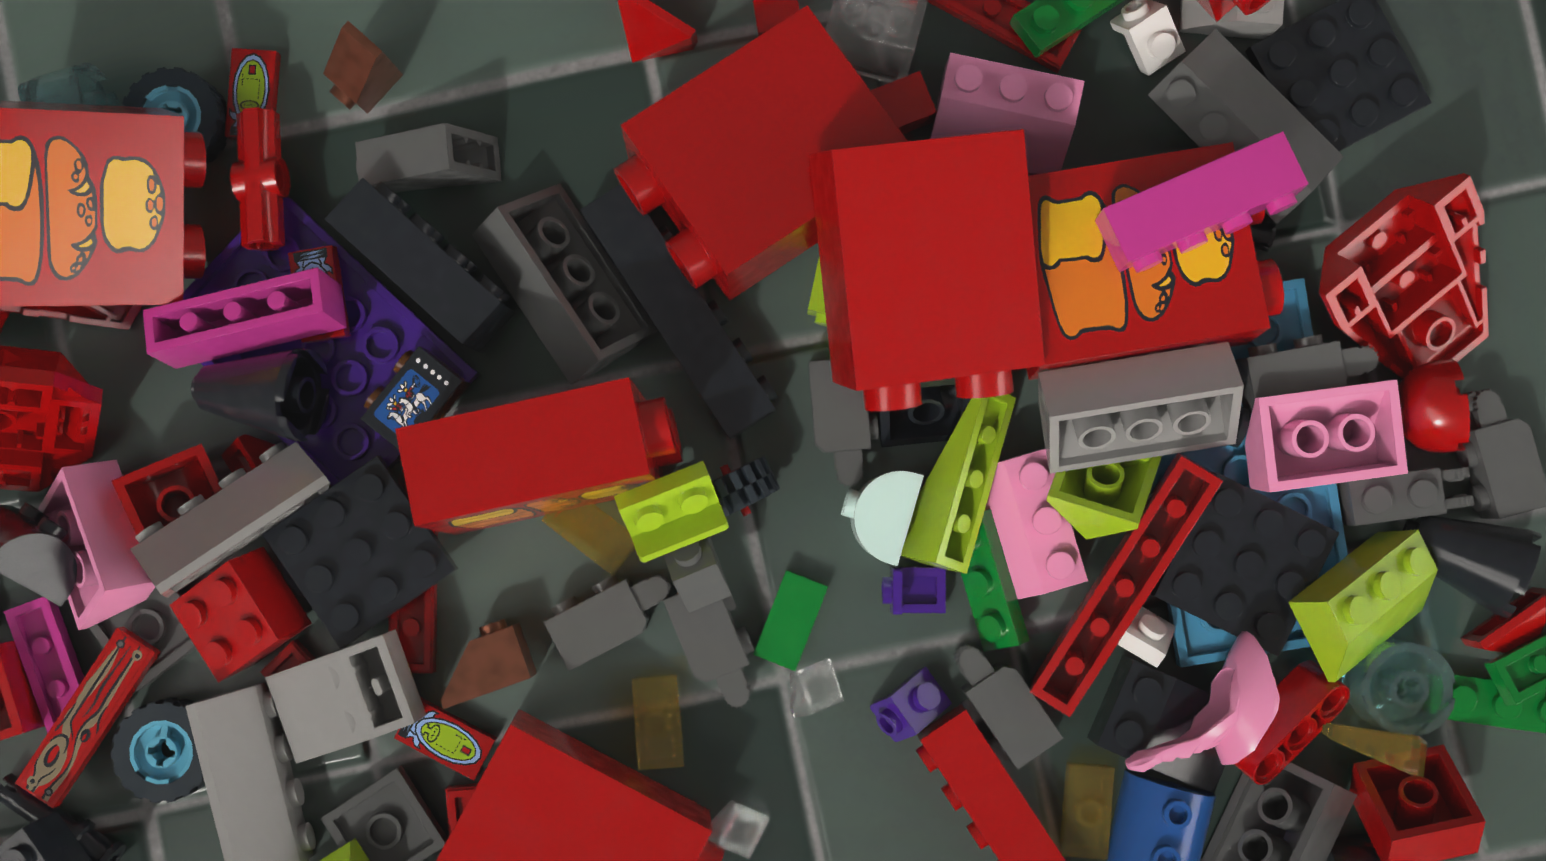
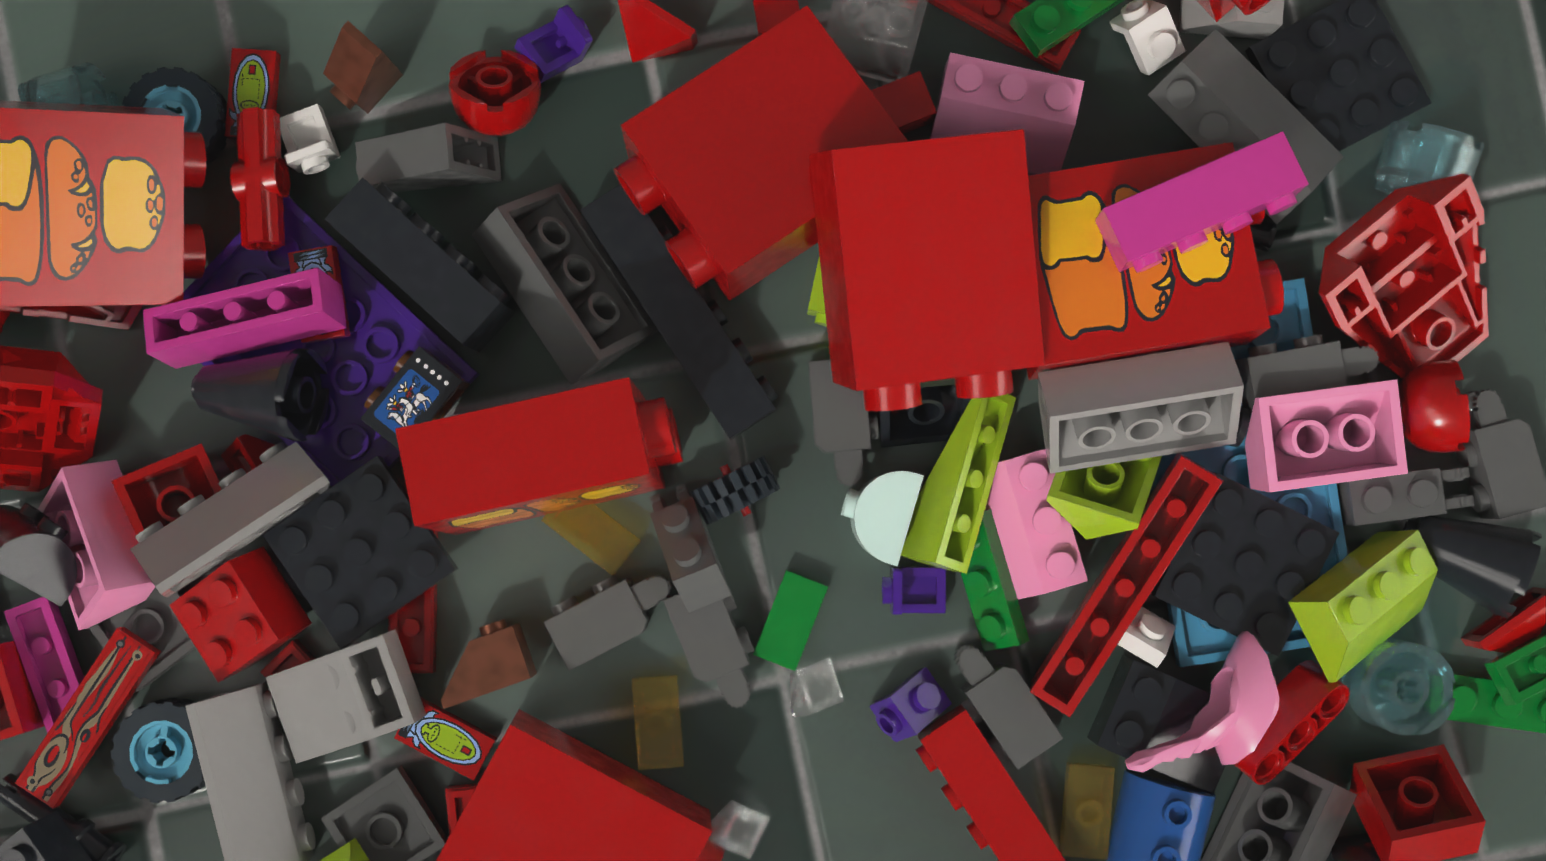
(308, 140): none -> white bracket
(495, 92): none -> red cylinder
(556, 44): none -> dark purple bracket
(671, 512): lime bracket -> none
(1394, 749): clear yellow slope -> none
(1424, 155): none -> clear light blue brick

